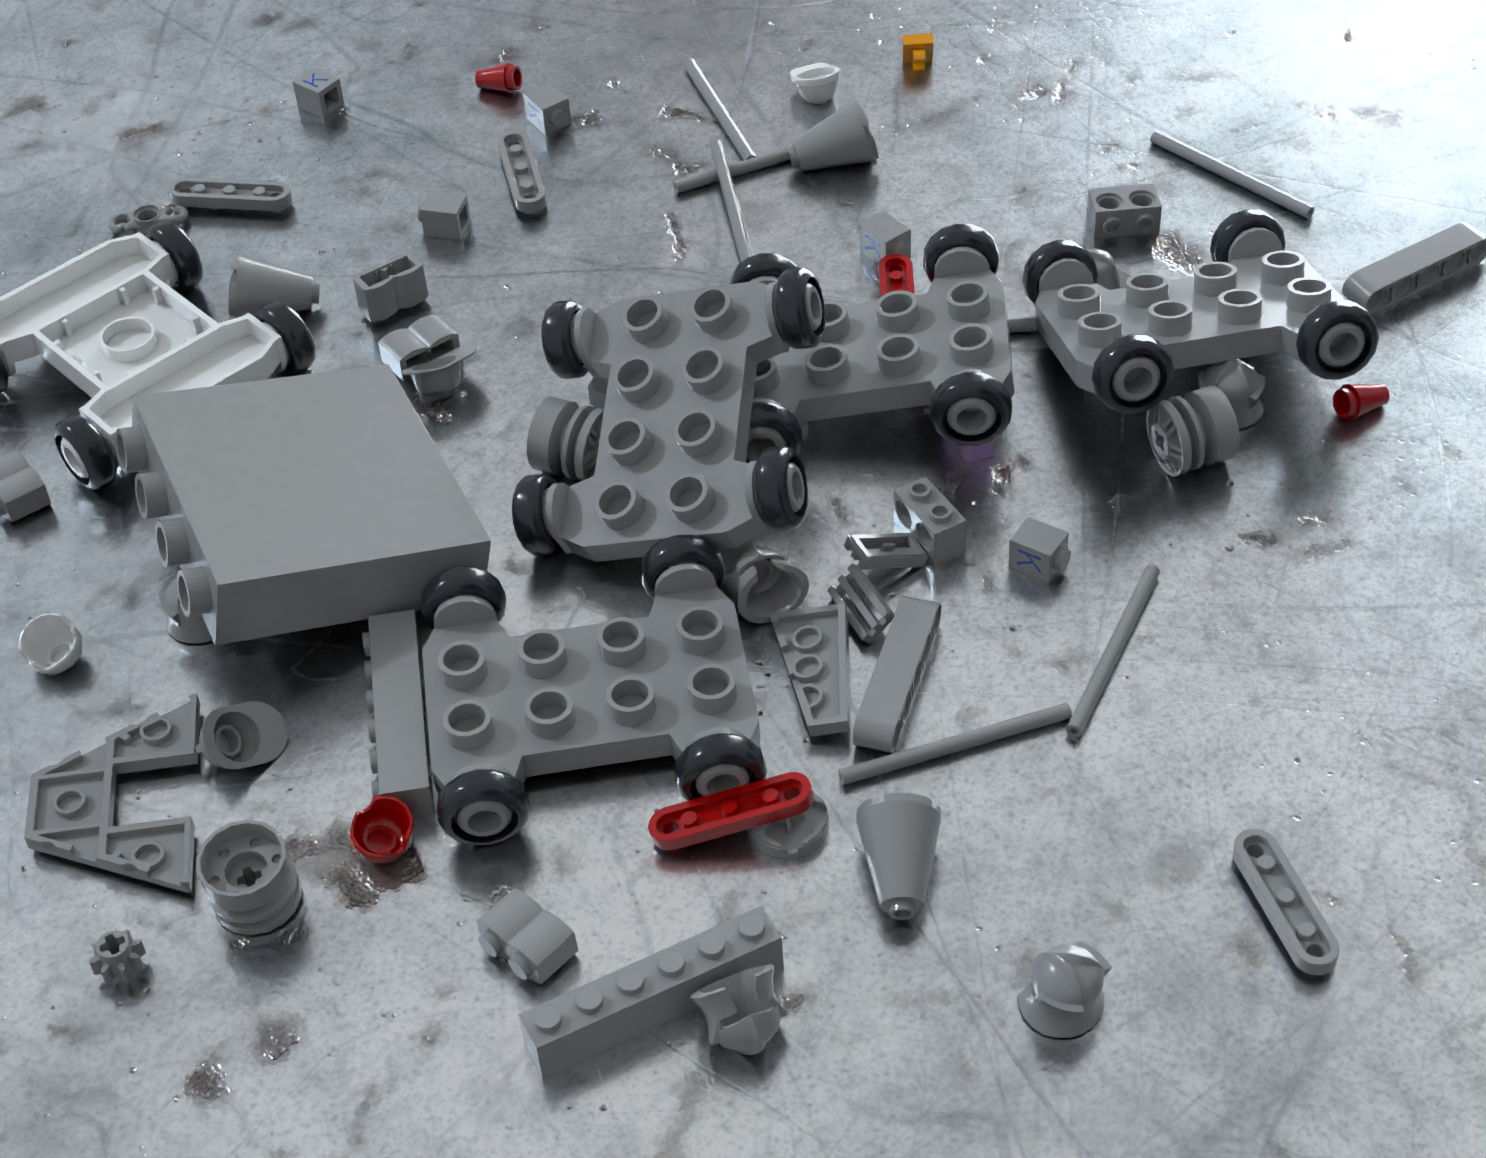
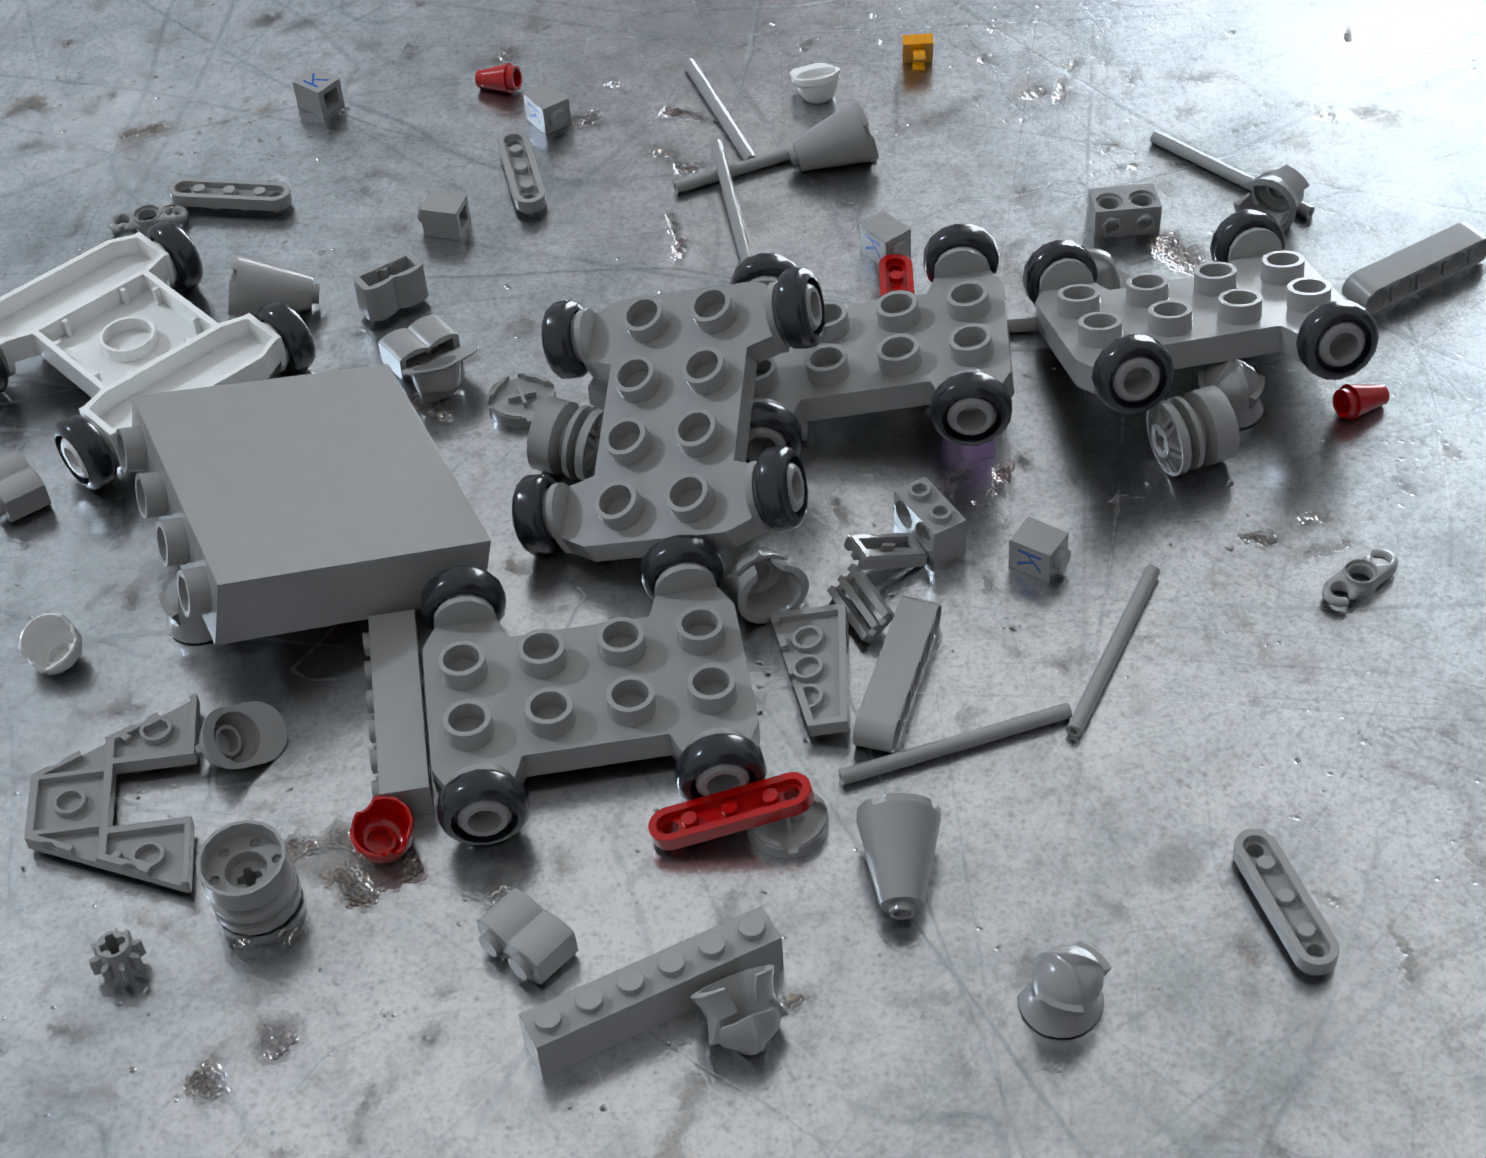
(517, 399): none -> light grey tile
(1275, 193): none -> light grey helmet
(1343, 582): none -> light grey piece

